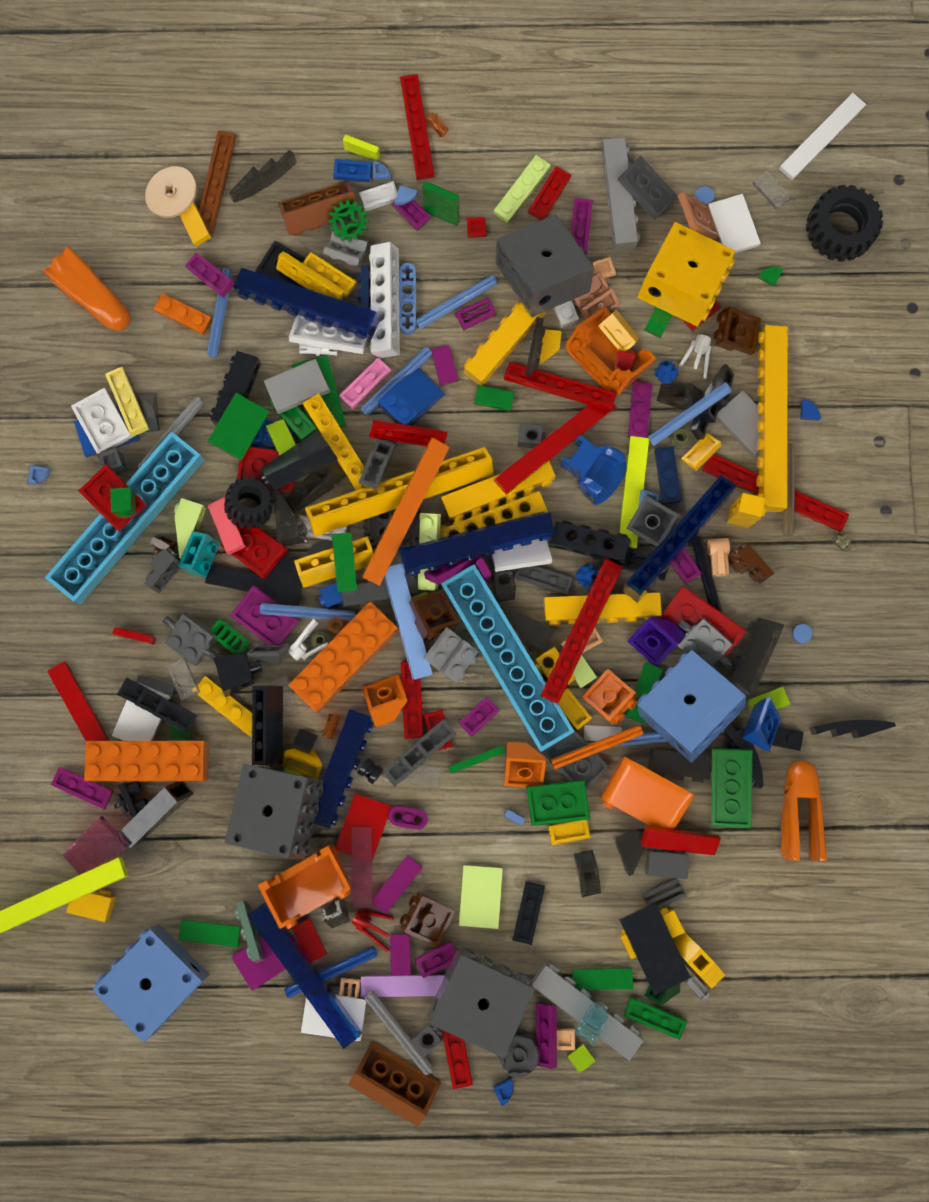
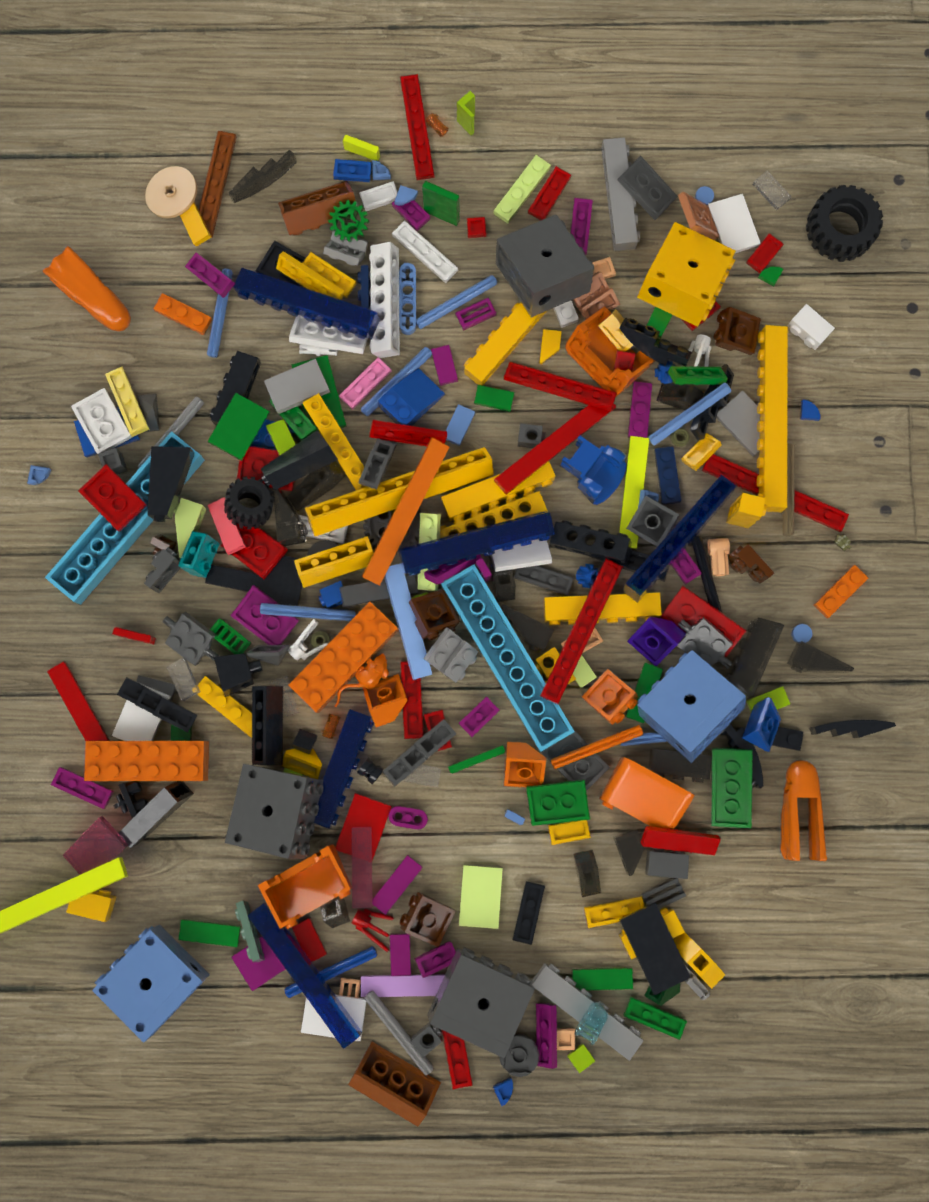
(123, 502): green brick -> none
(167, 477): none -> black slope
(332, 623): clear orange pin -> none
(344, 562): green tile -> none
(368, 676): none -> orange animal
(425, 251): none -> white tile
(459, 424): none -> medium blue tile
(466, 112): none -> lime panel
(536, 347): clear smoke plate -> none
(573, 710): yellow tile -> none
(596, 733): white sticker -> none
(612, 911): none -> yellow tile
(647, 341): none -> black slope
(697, 375): none -> green plate
(764, 253): none -> red tile
(810, 327): none -> white brick
(810, 659): none -> clear smoke slope
(822, 136): white tile -> none
(840, 591): none -> orange plate

